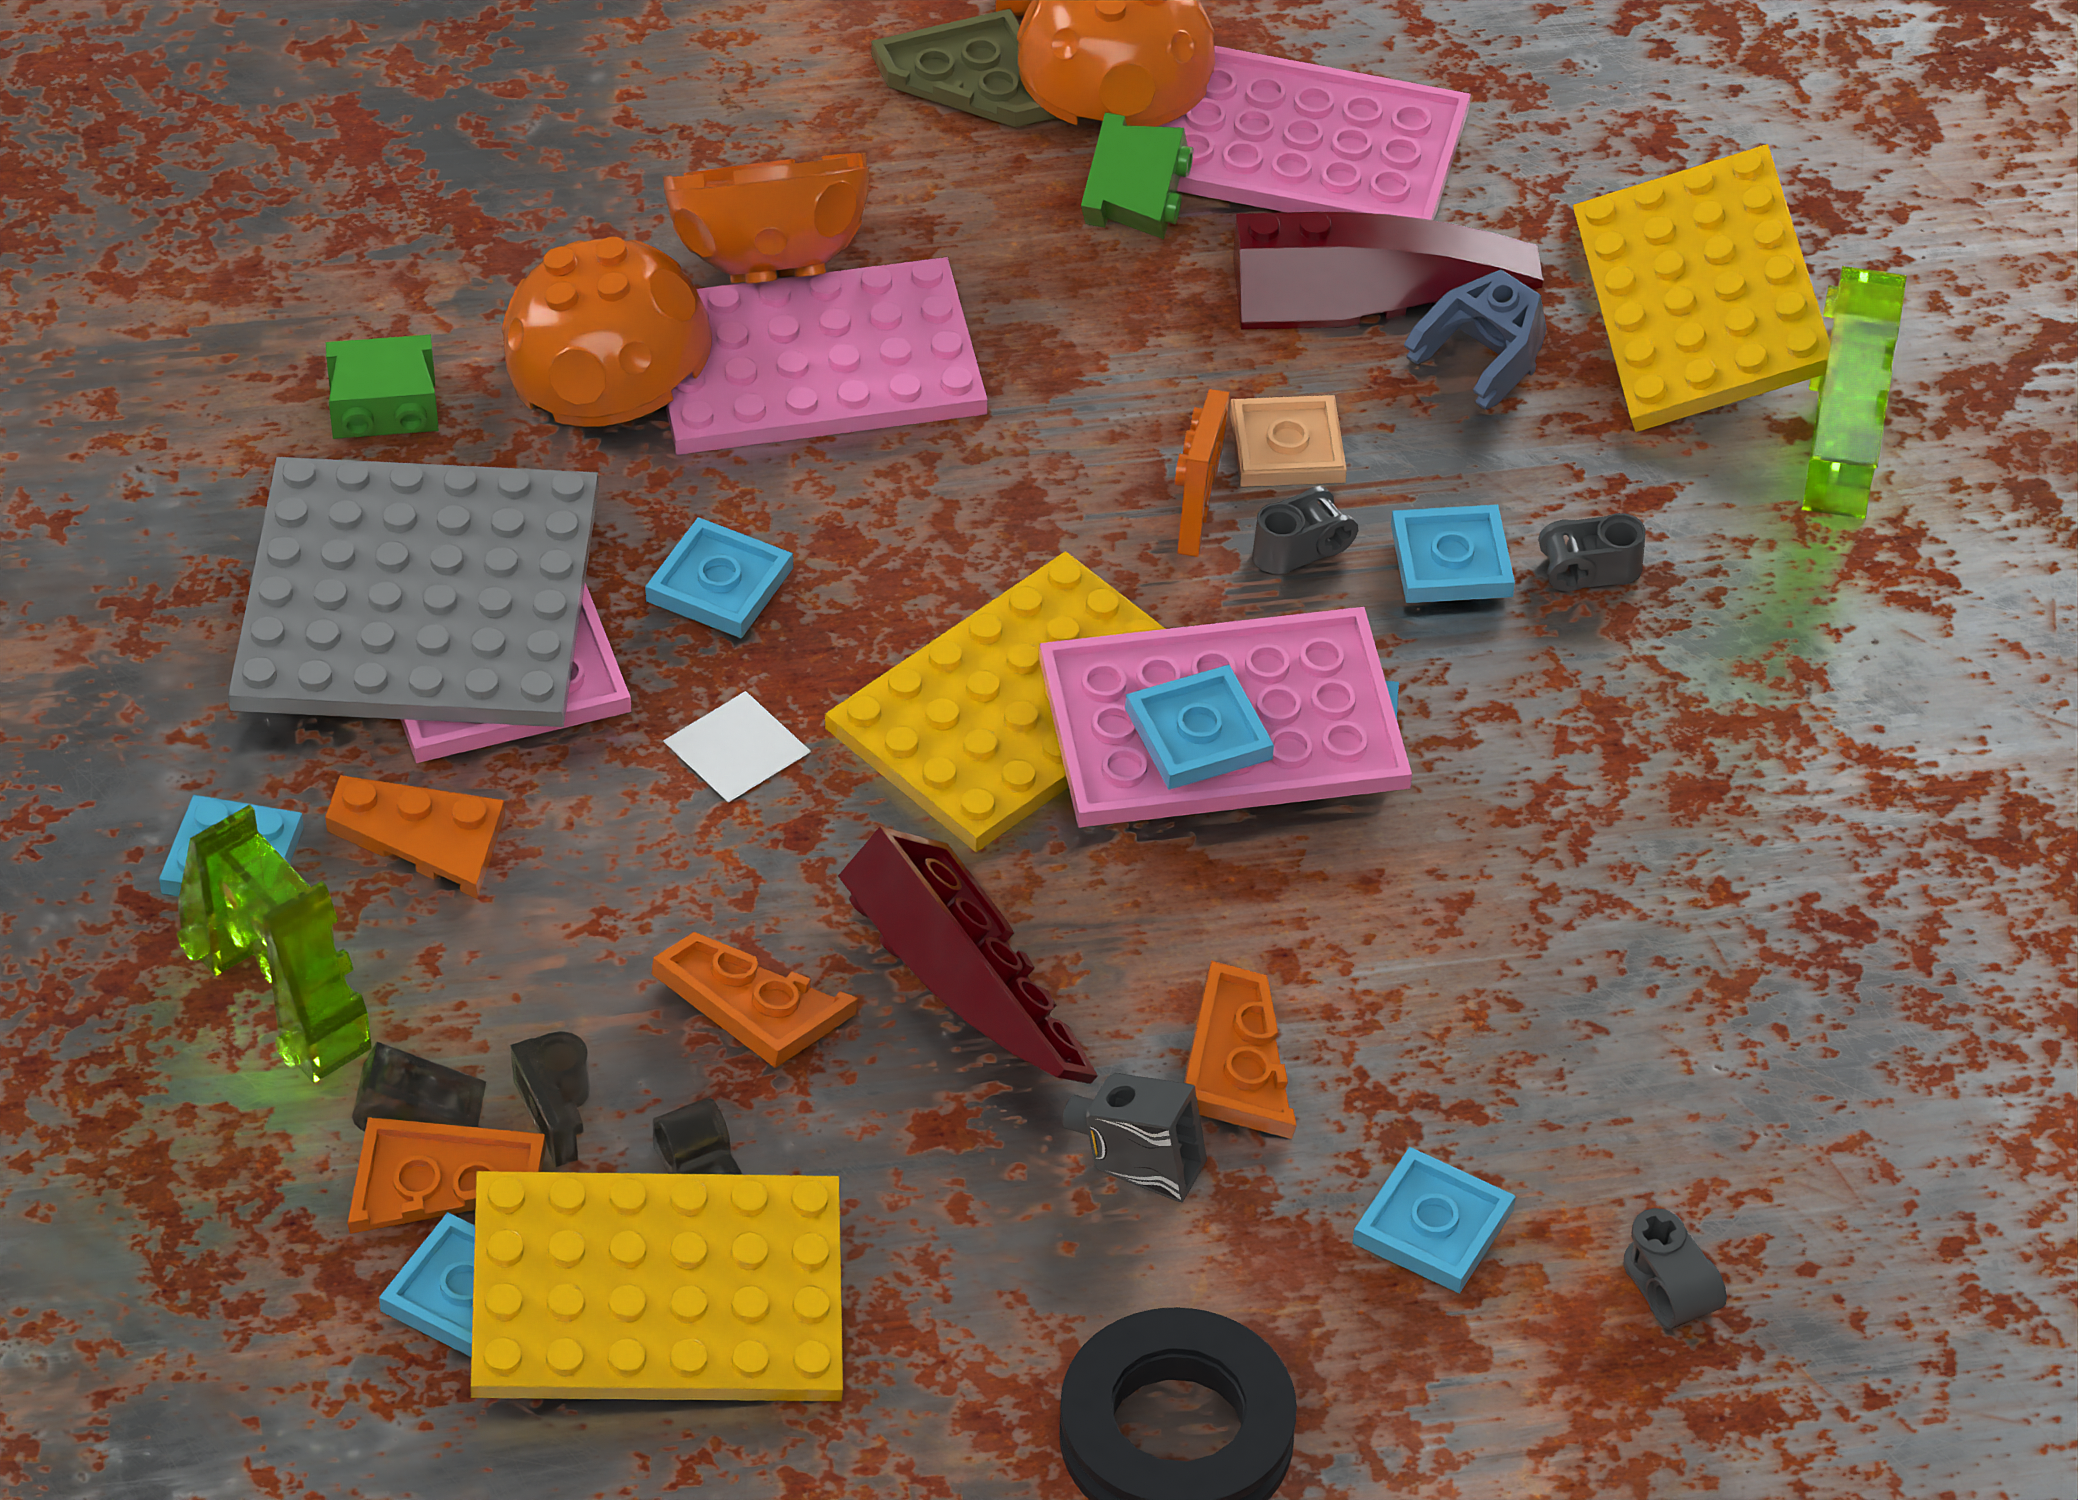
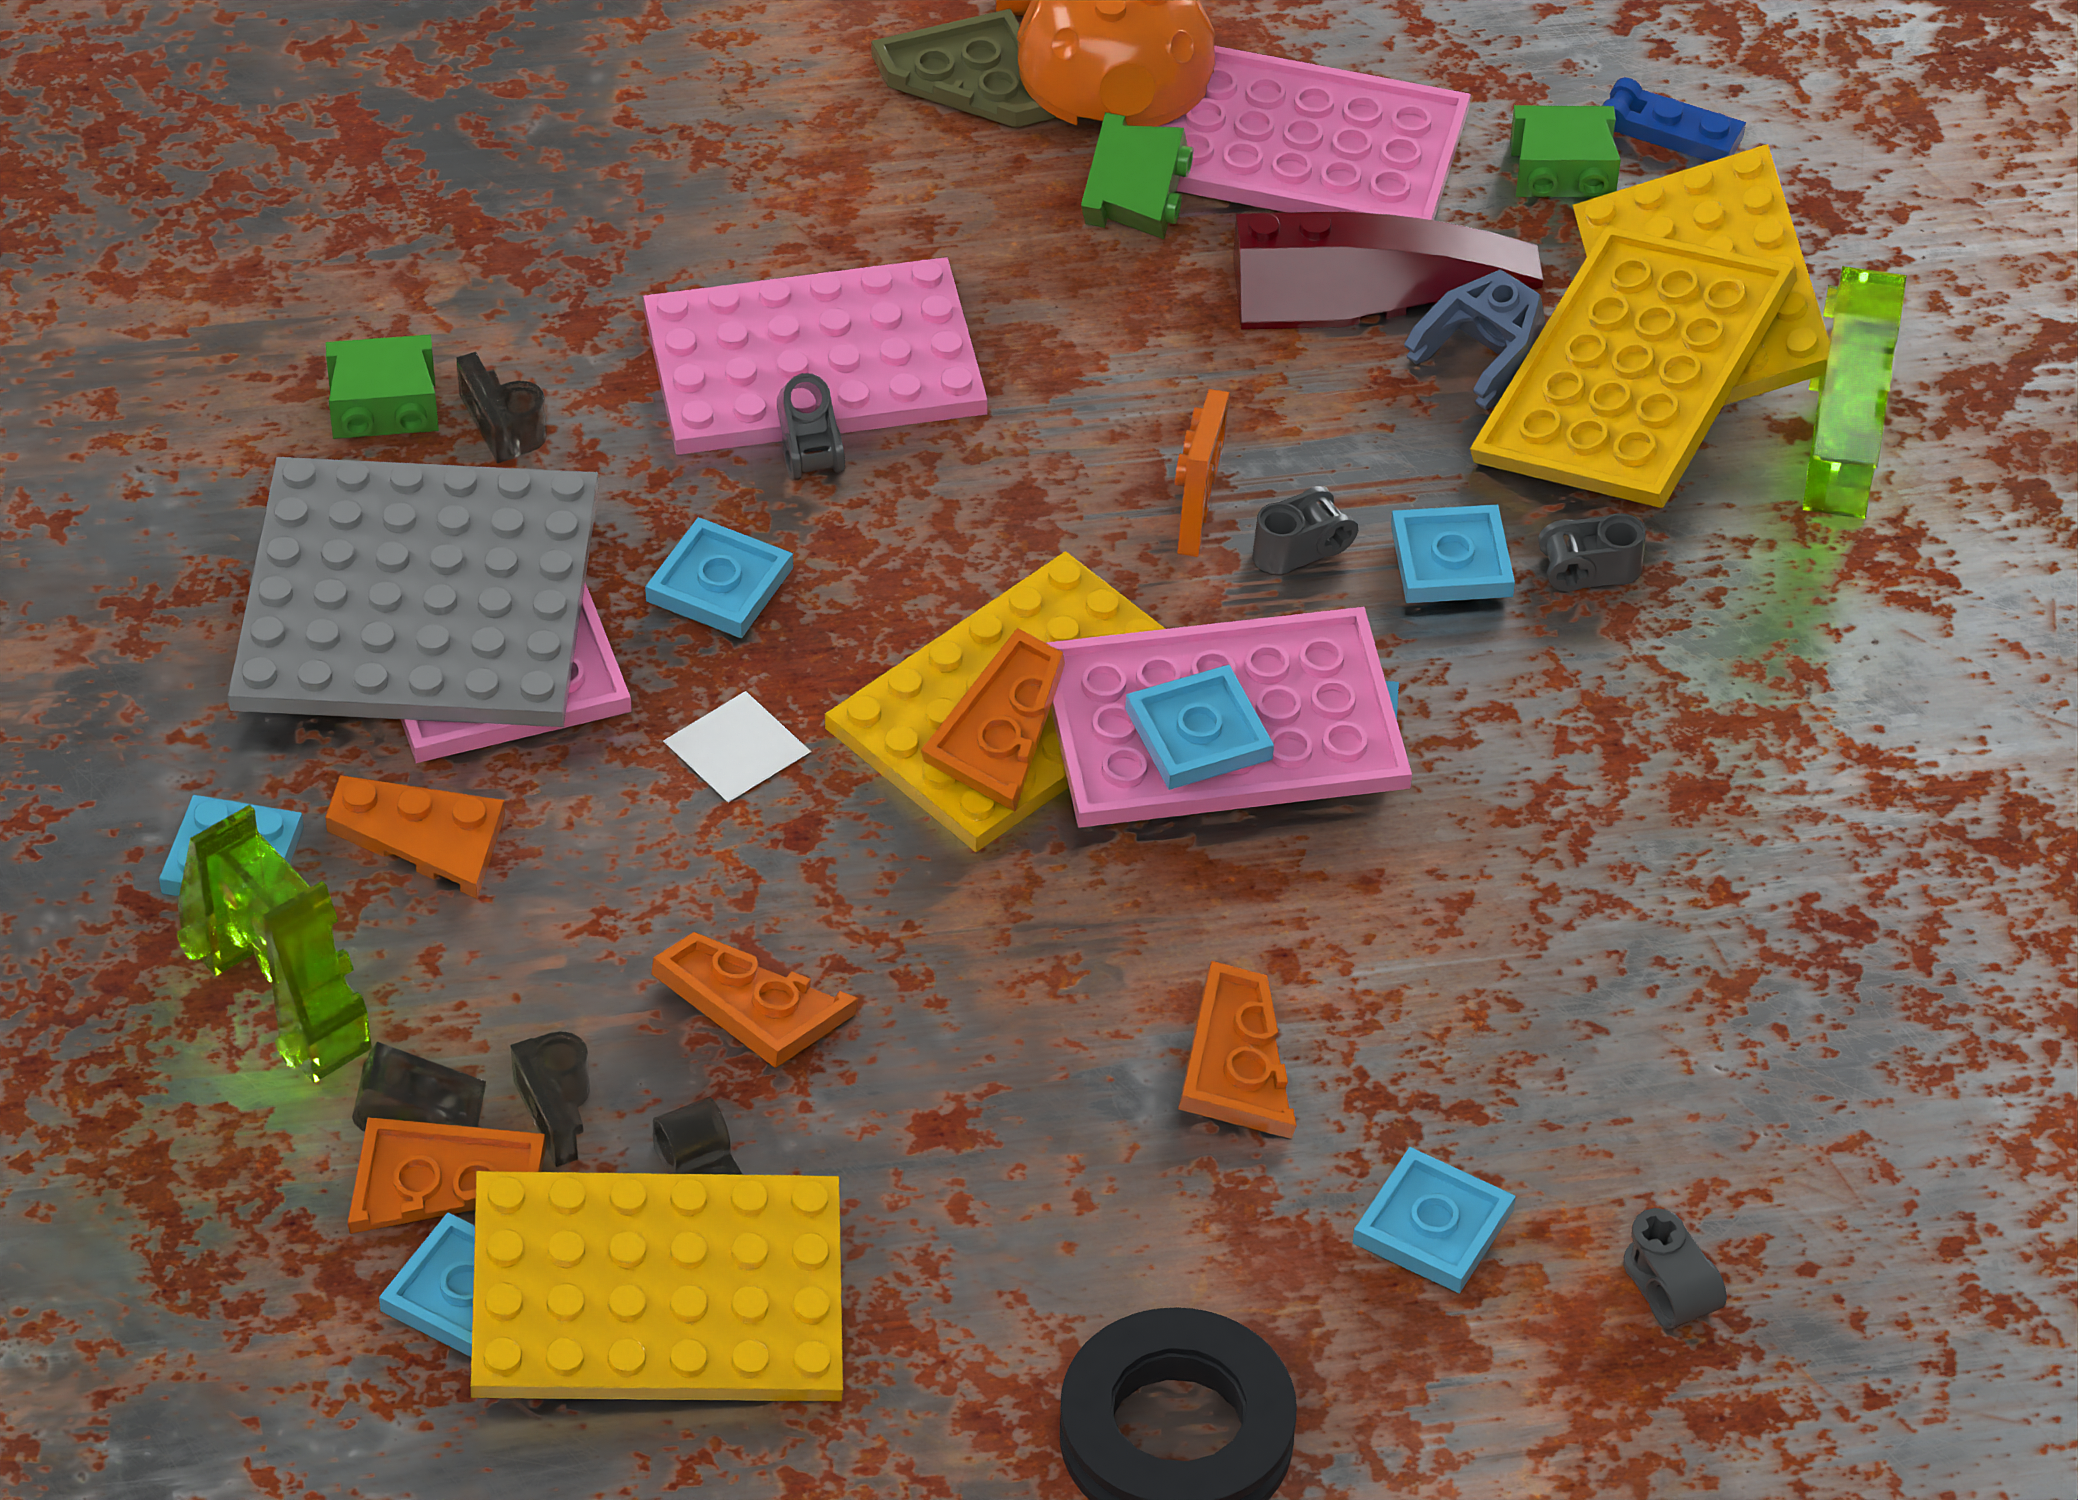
(506, 414): none -> clear smoke plate
(604, 332): orange rock -> none
(770, 214): orange rock -> none
(809, 431): none -> dark grey piece
(958, 947): dark red wedge -> none
(999, 720): none -> orange wing
(1143, 1132): dark grey torso -> none
(1287, 441): light nougat tile -> none
(1565, 150): none -> bright green hips
(1633, 365): none -> yellow plate
(1673, 122): none -> blue plate

